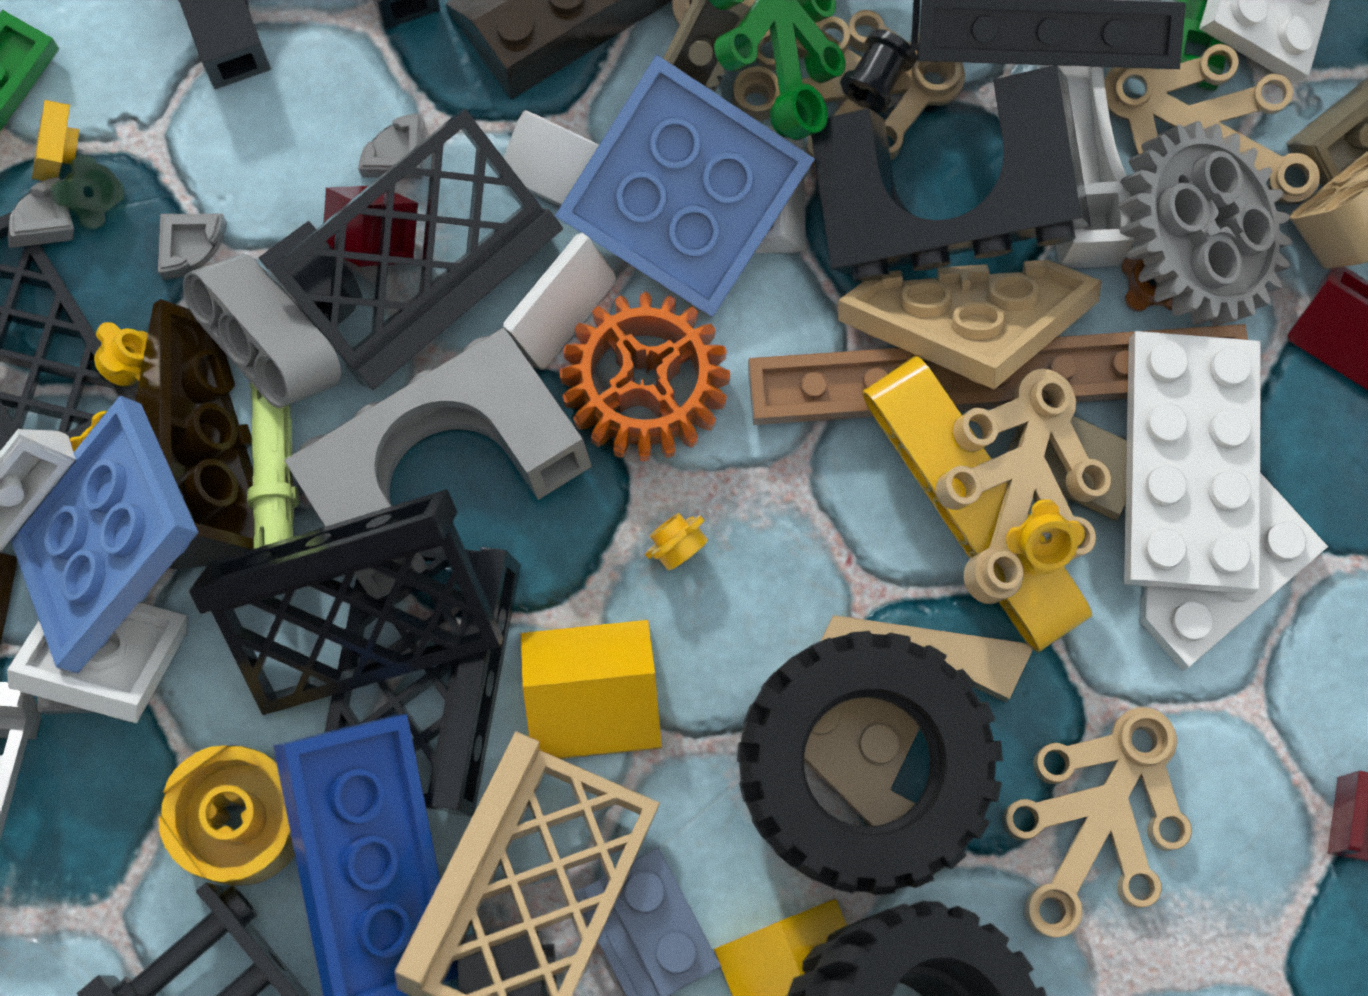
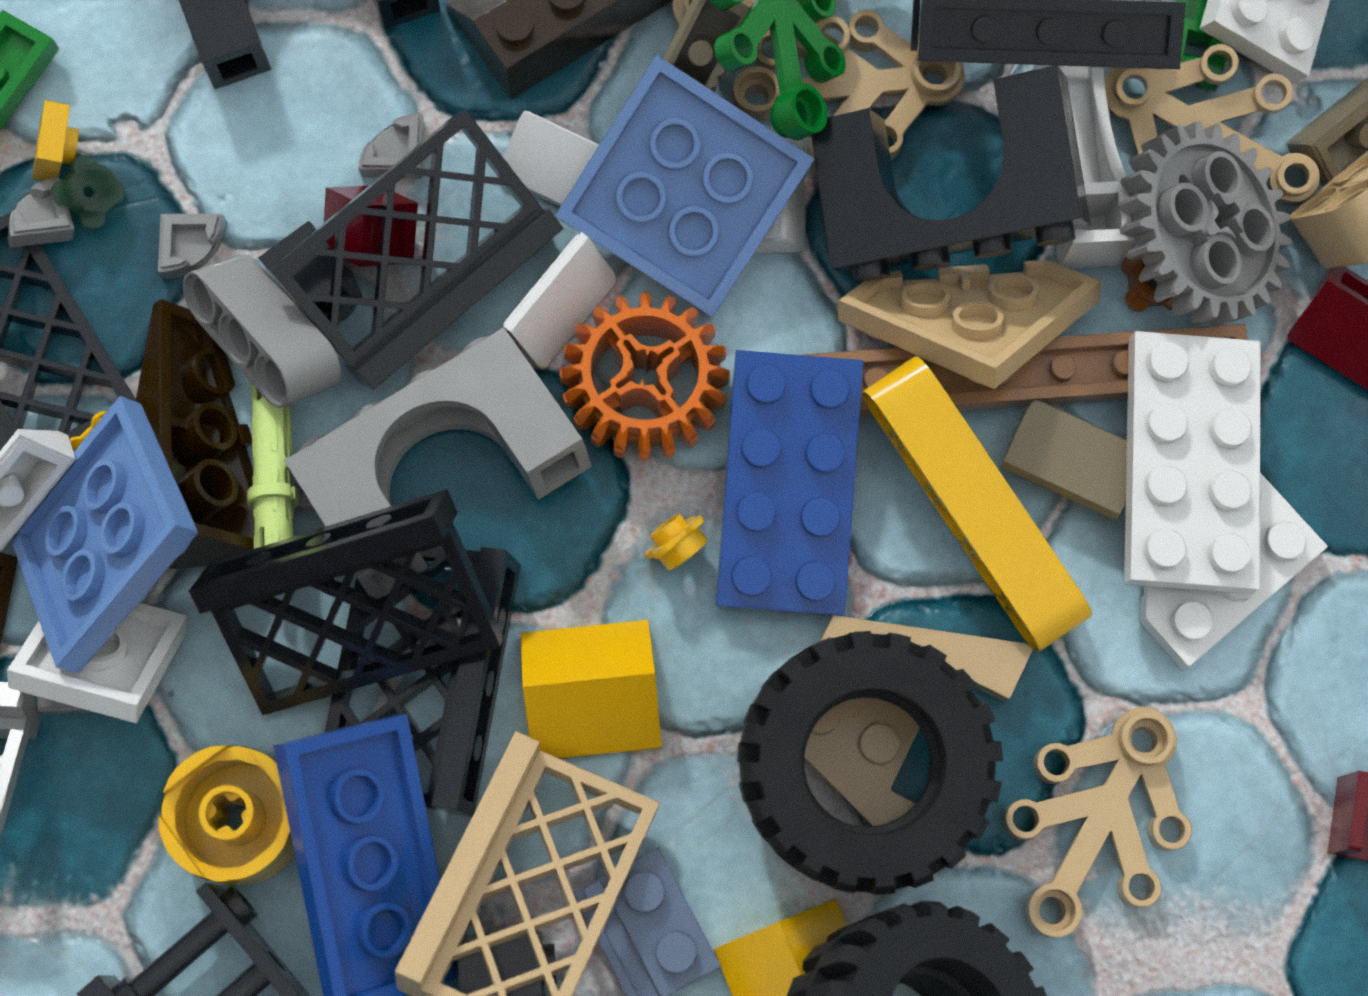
(120, 353): yellow plate -> none
(789, 482): none -> blue plate
(878, 70): black bush -> none
(1026, 474): tan plant -> none
(1054, 552): yellow plate -> none

